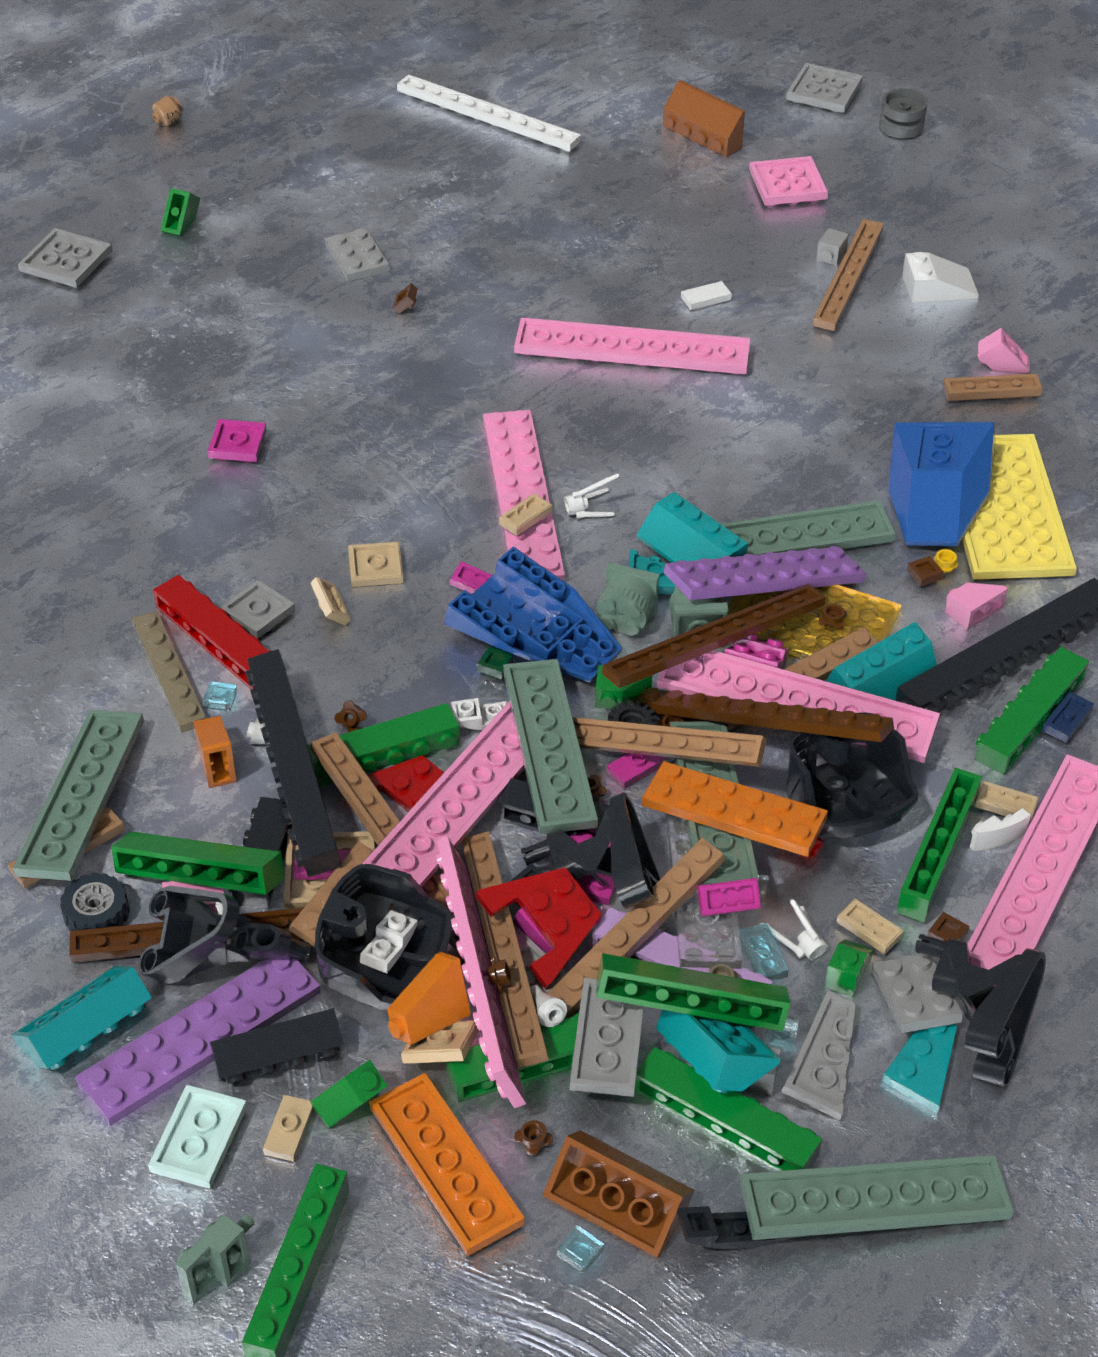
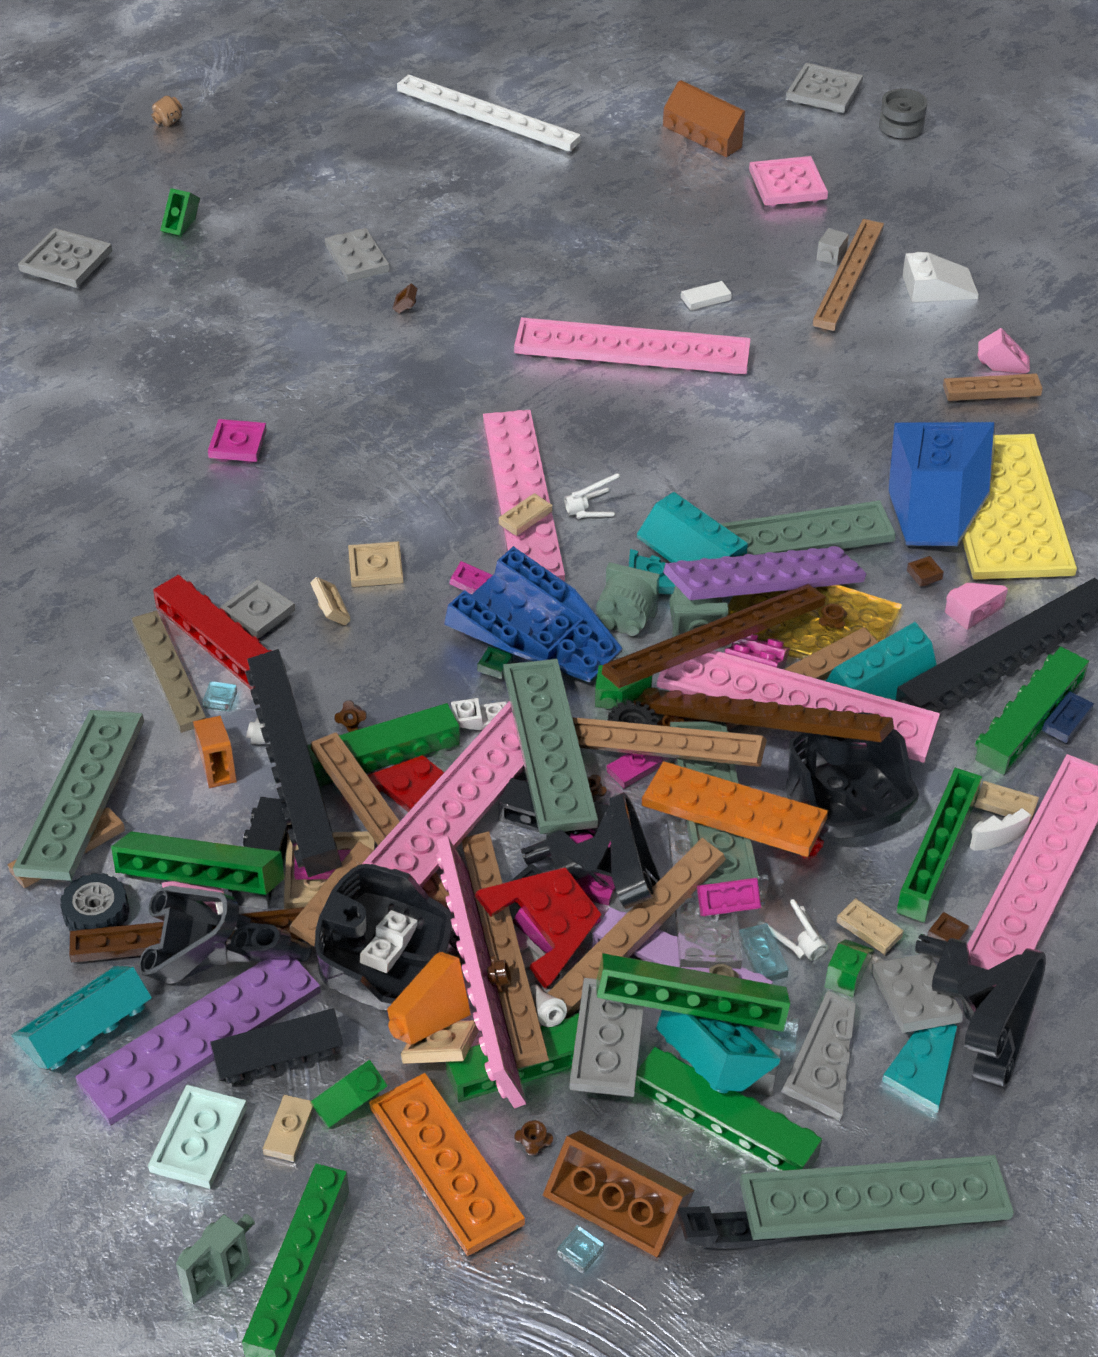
(946, 560): yellow plate -> none

